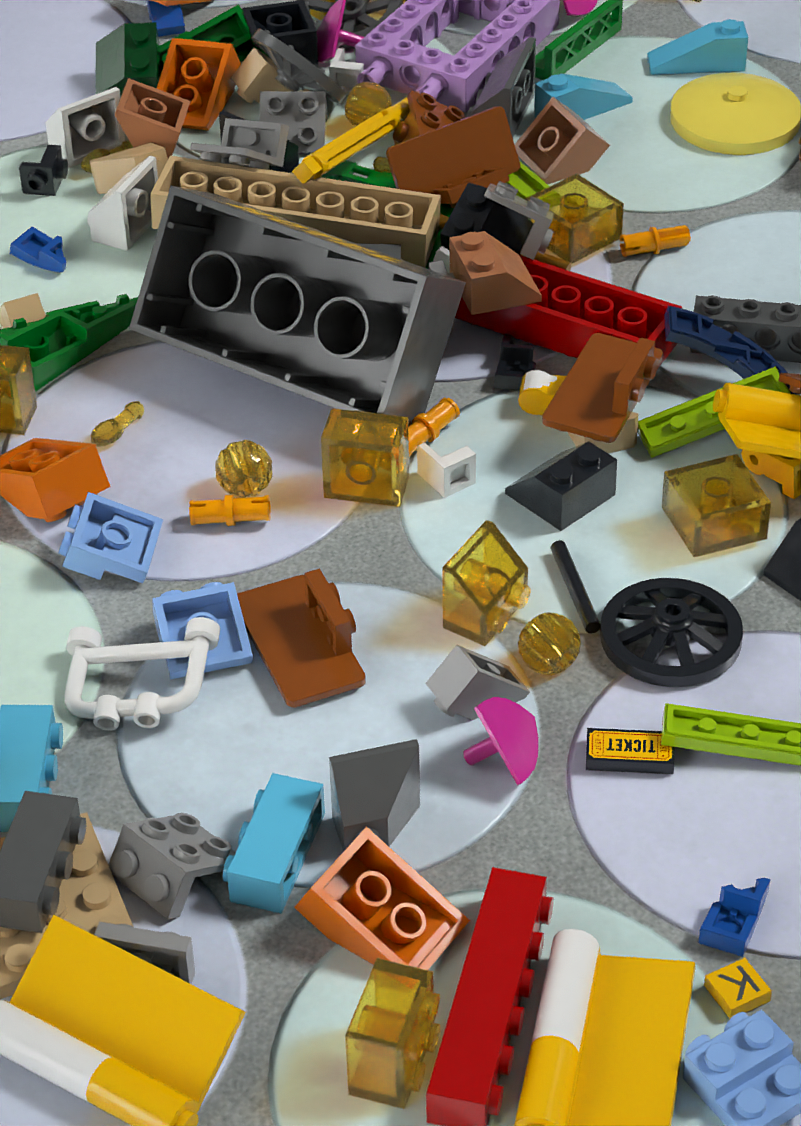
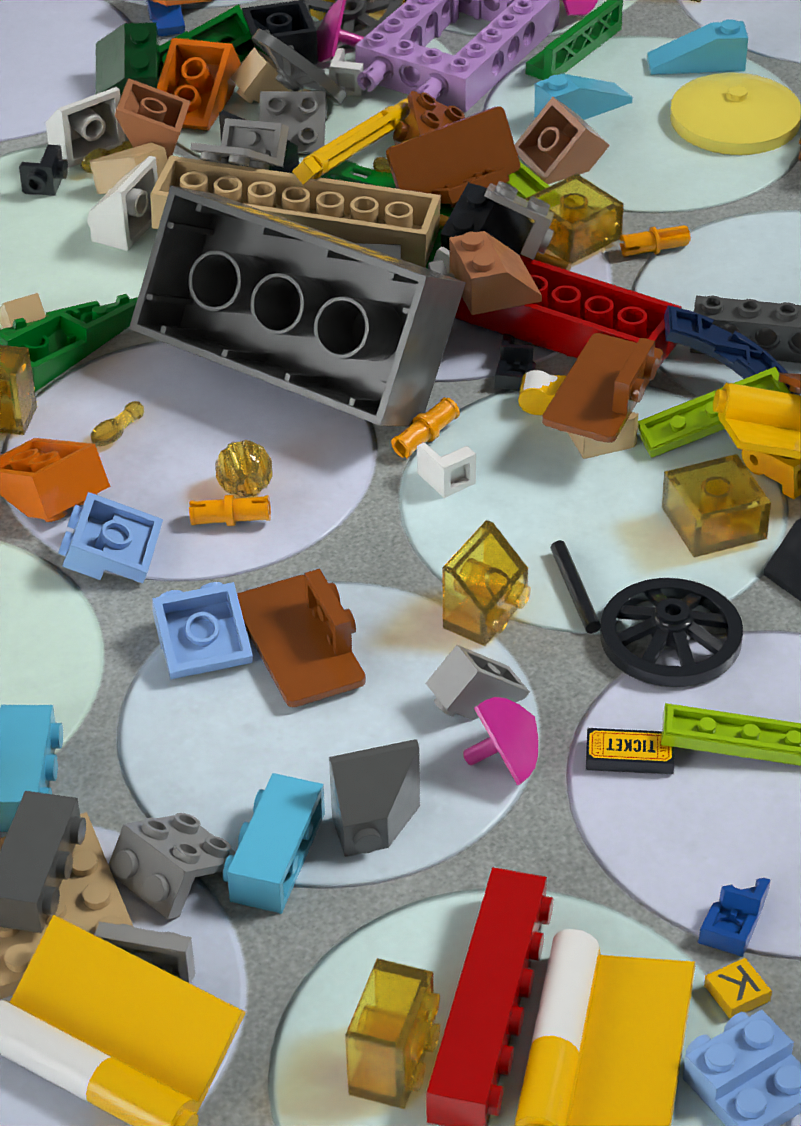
(39, 250): blue slope -> none
(85, 647): white bar -> none
(365, 457): clear yellow brick -> none
(366, 101): clear yellow piece -> none
(381, 907): orange slope -> none
(510, 84): dark grey slope -> none
(549, 643): clear yellow piece -> none
(567, 485): black slope -> none

